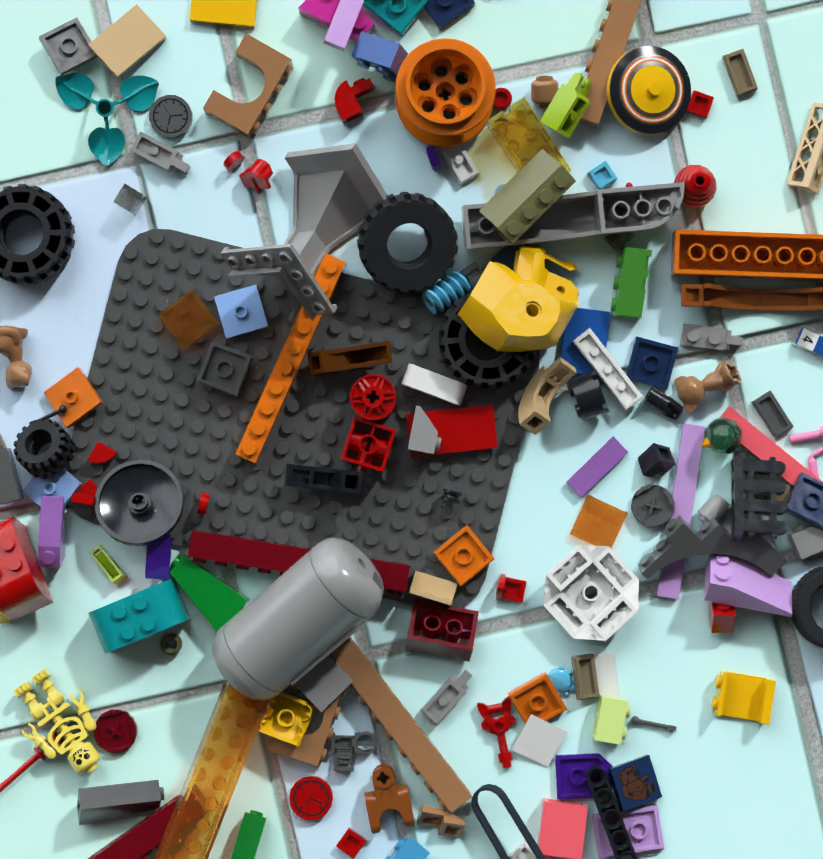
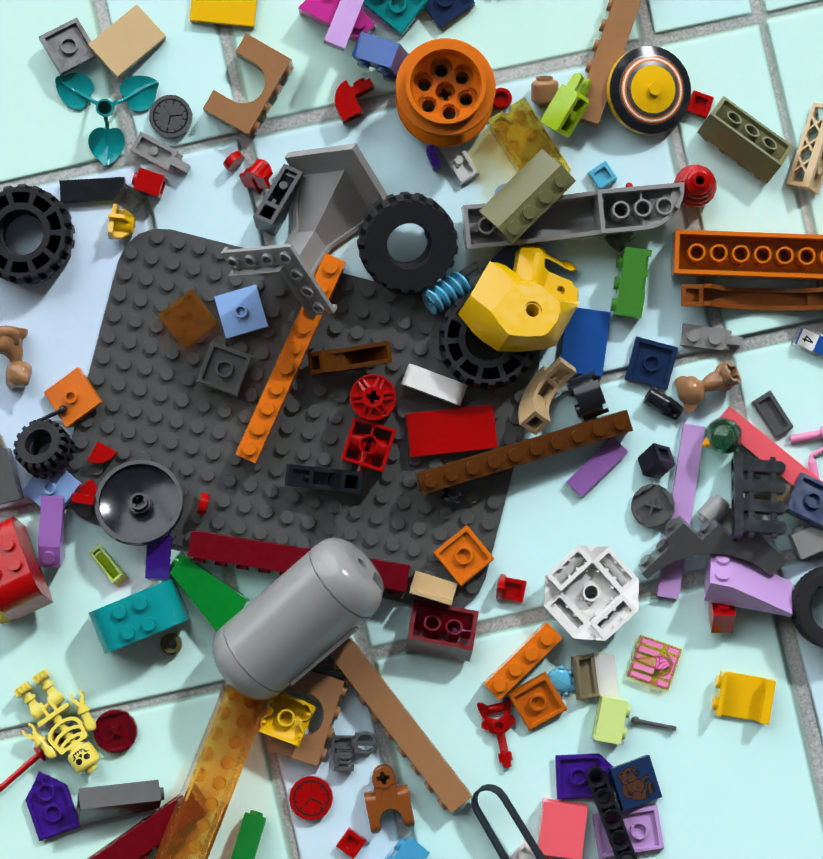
(51, 807): none -> dark purple tile
(90, 189): none -> black tile
(120, 223): none -> yellow piece
(149, 183): none -> red brick
(278, 200): none -> black slope
(324, 683): light grey tile -> none
(423, 434): light grey slope -> none
(446, 697): light grey hinge -> none
(447, 823): medium nougat slope -> none
(522, 660): none -> orange brick
(523, 451): none -> reddish brown brick
(539, 740): white sticker -> none
(598, 522): clear orange tile -> none
(607, 369): white tile -> none
(654, 662): none -> tile
(739, 72): dark tan tile -> none
(745, 139): none -> olive slope

